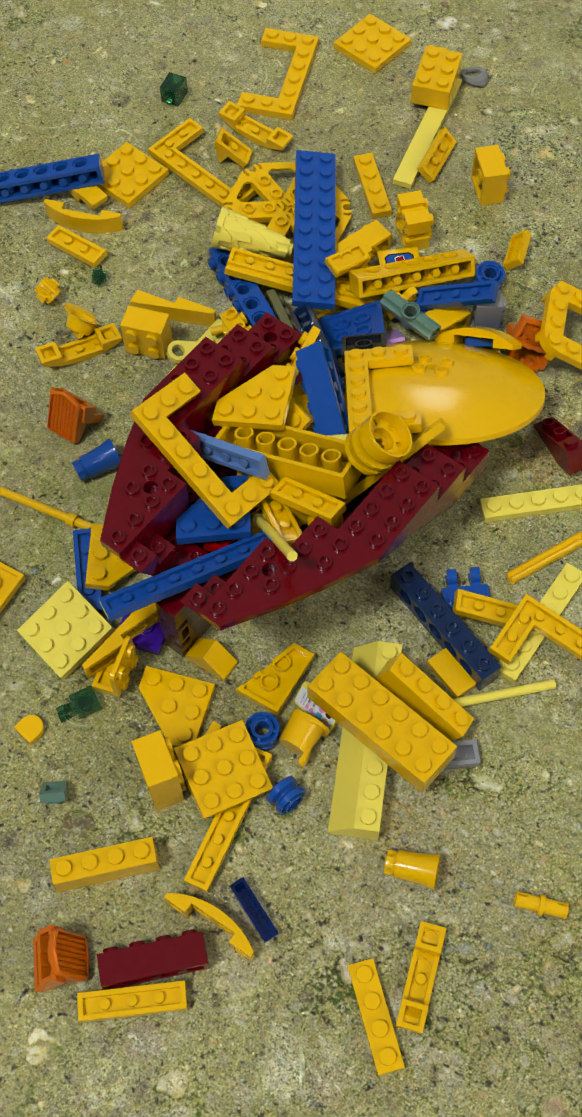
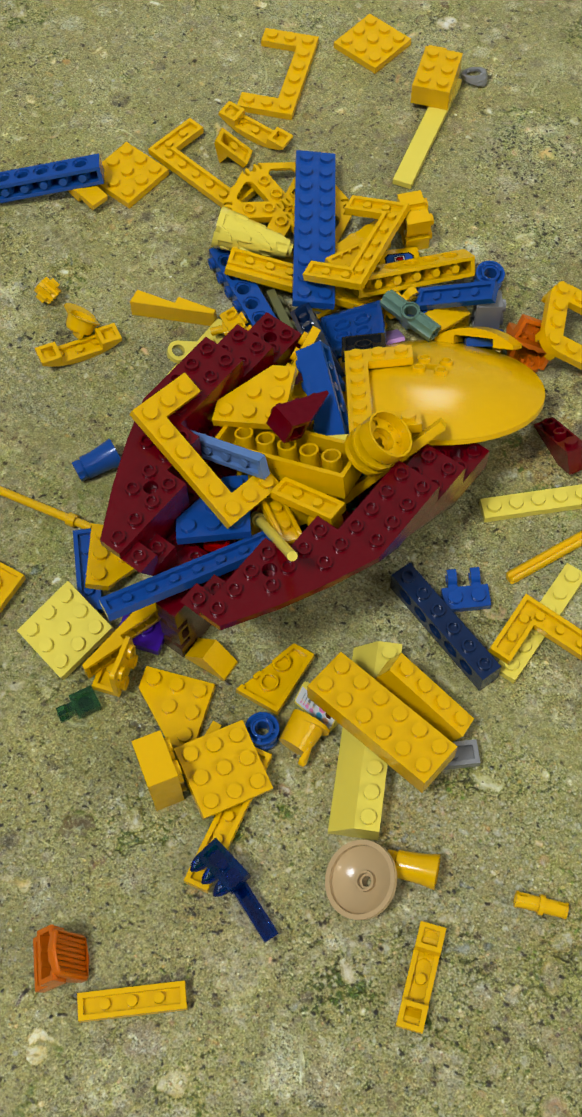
(30, 728): yellow tile -> none
(53, 792): sand green plate -> none
(70, 415): orange piece -> none
(76, 246): yellow plate -> none
(83, 222): yellow slope -> none
(98, 275): clear green plate -> none
(104, 864): yellow brick -> none
(146, 332): yellow brick -> none
(152, 960): dark red brick -> none
(173, 89): clear green brick -> none
(186, 904): yellow slope -> none
(221, 867): none -> clear blue plate
(286, 795): blue wheel -> none
(294, 417): none -> dark red slope
(348, 877): none -> tan dish
(372, 186): yellow plate -> none
(375, 1017): yellow plate -> none
(389, 216): none -> yellow plate
(436, 155): yellow plate -> none
(451, 673): yellow tile -> none
(482, 607): yellow plate -> none
(490, 175): yellow brick -> none
(506, 693): light yellow bar -> none
(517, 250): yellow plate -> none

